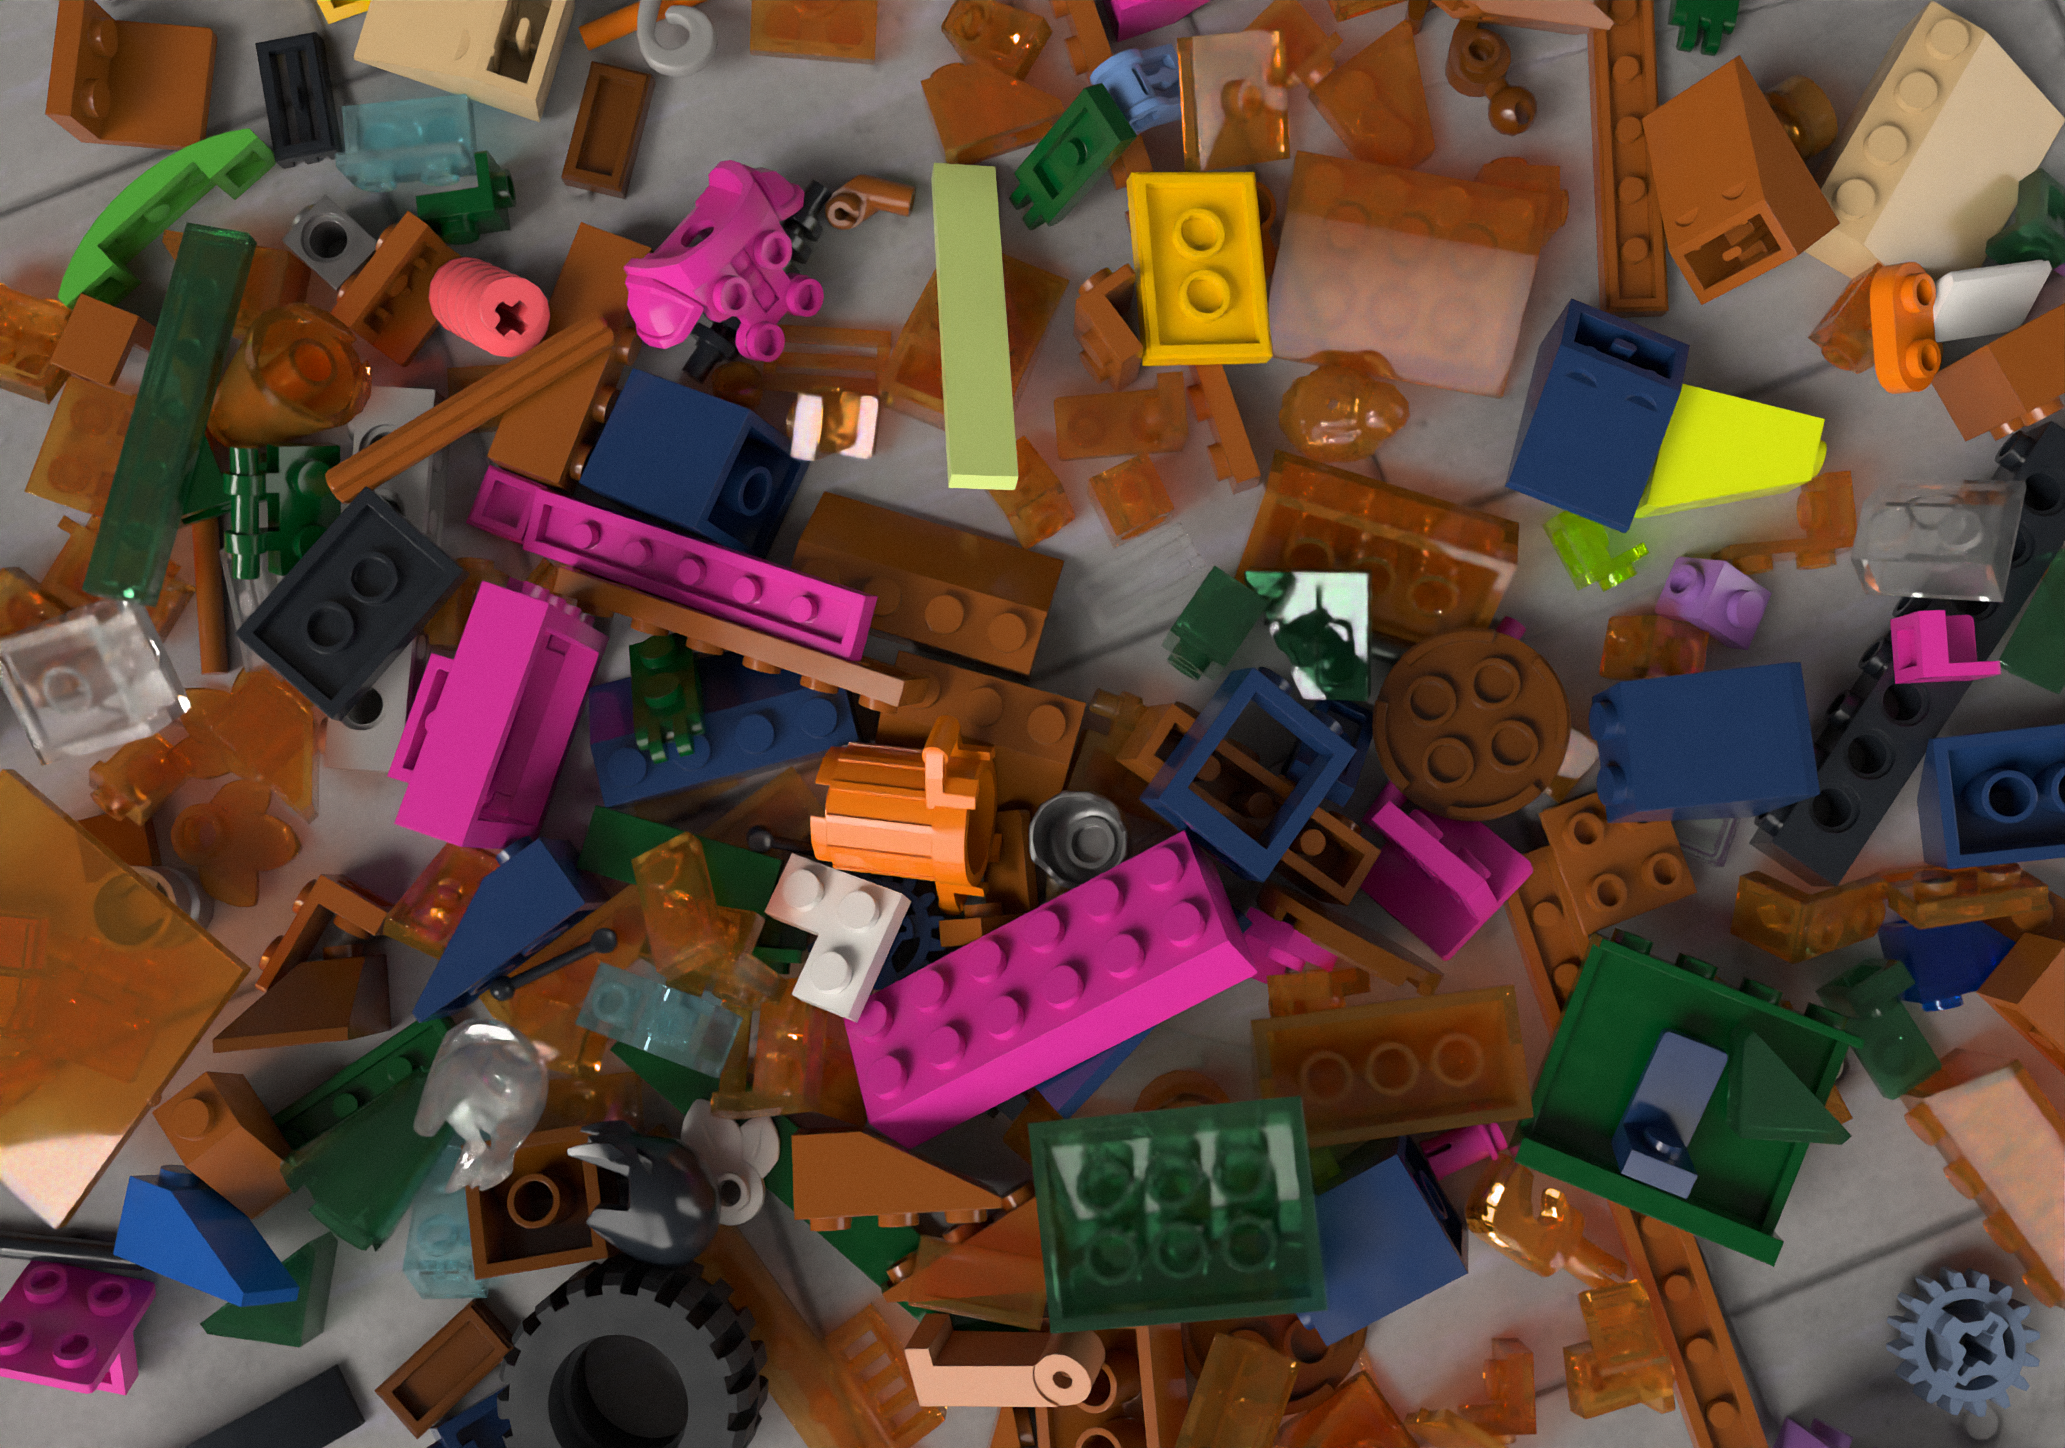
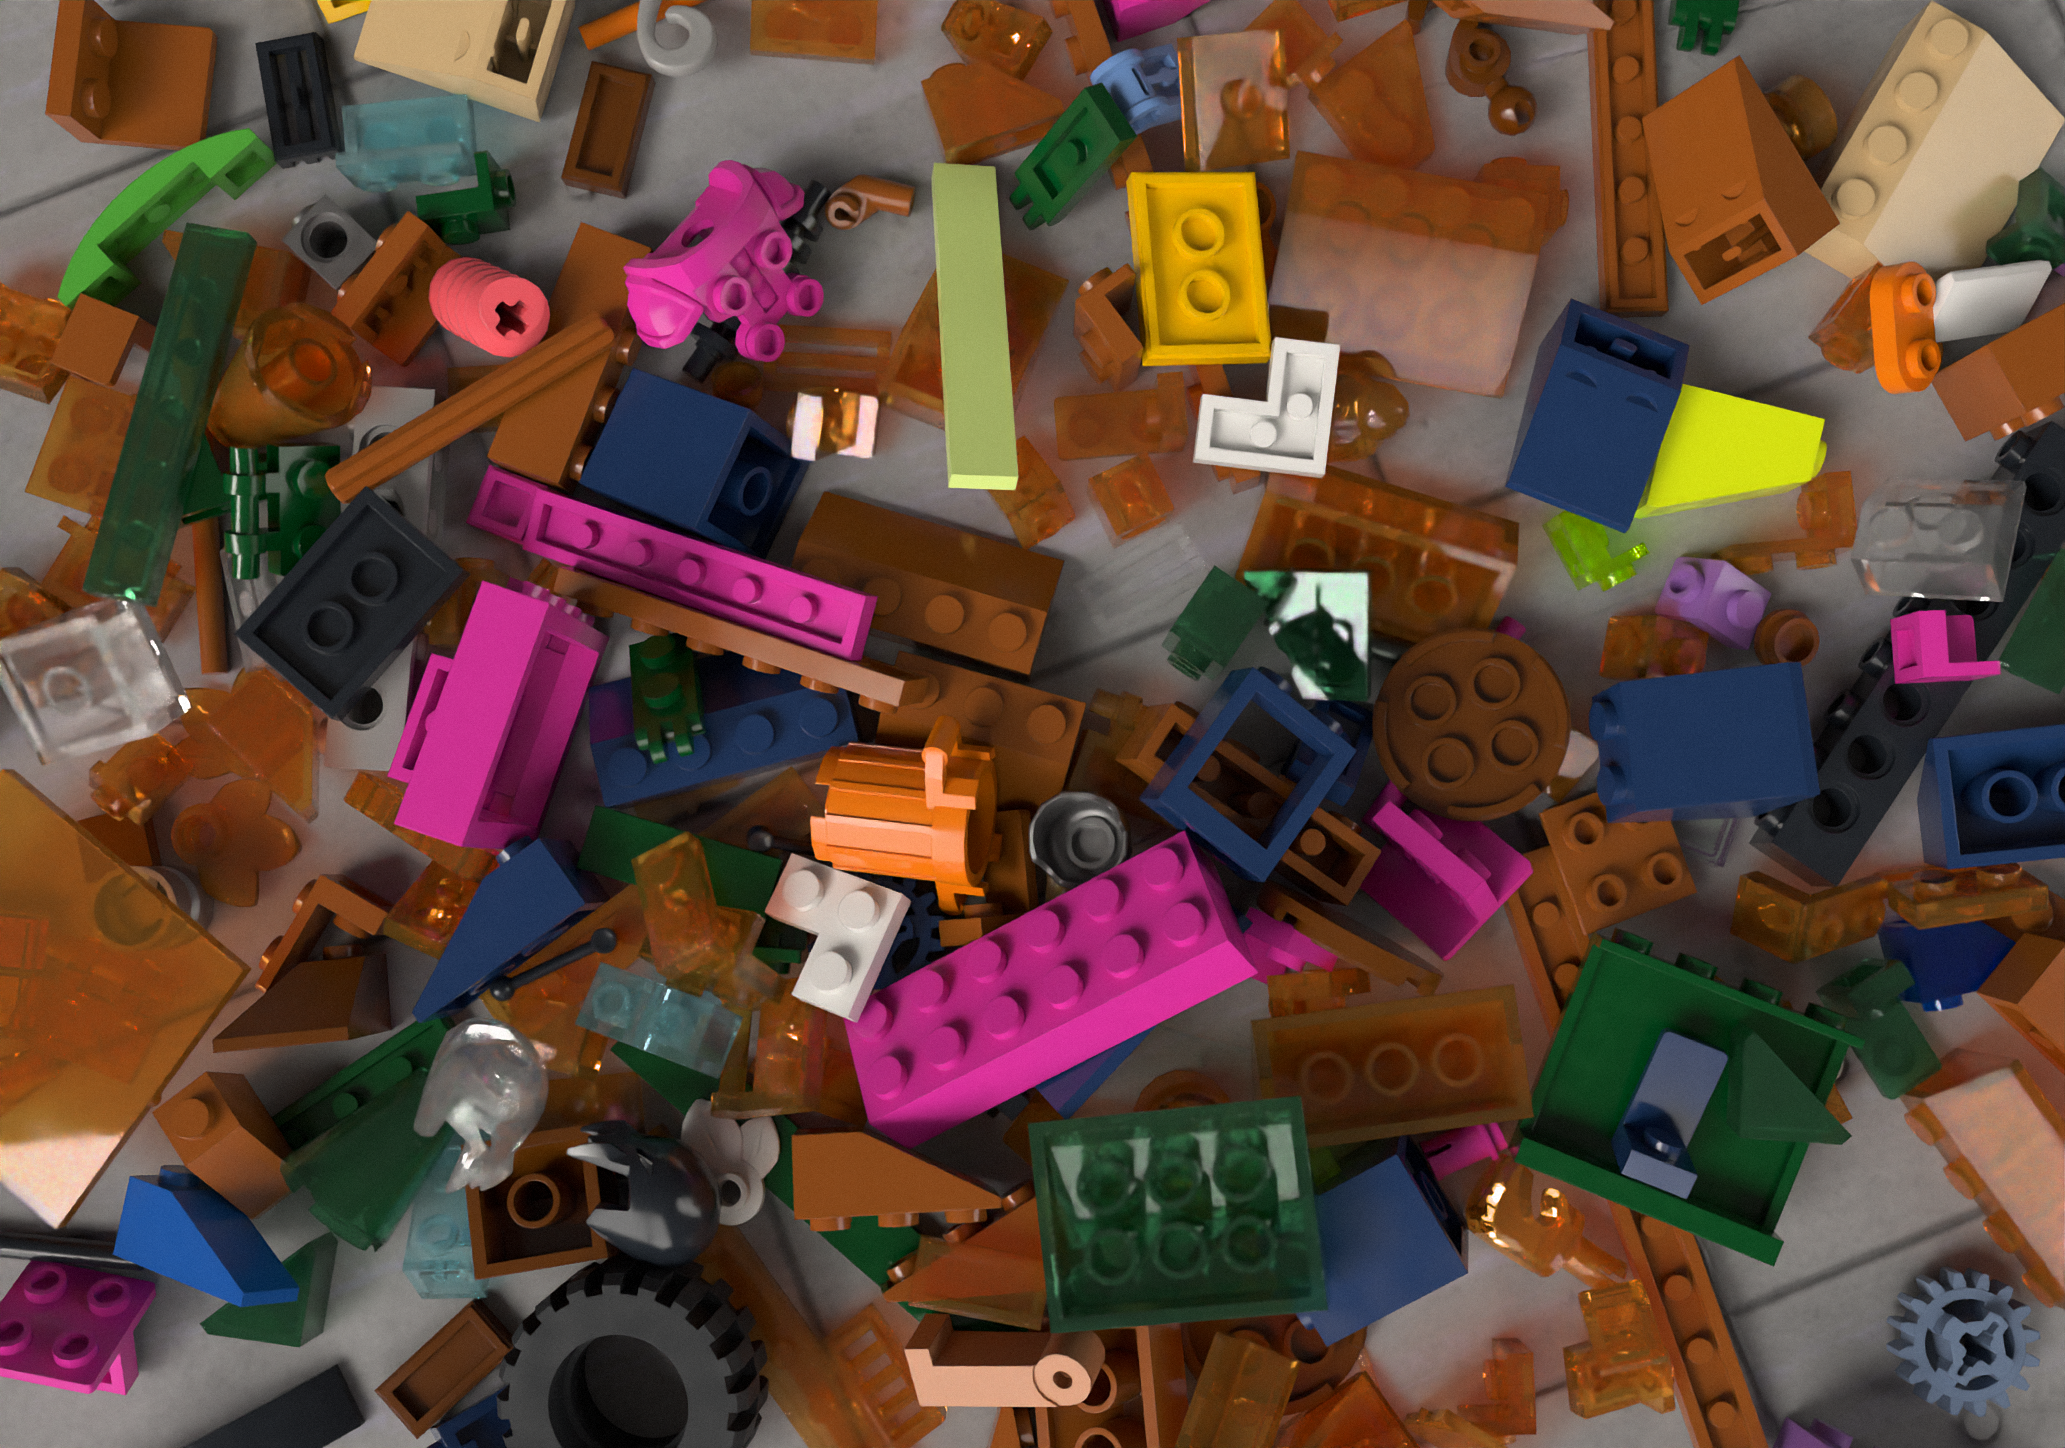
(381, 803): none -> clear orange beam
(1284, 431): none -> white plate
(1786, 637): none -> dark orange plate

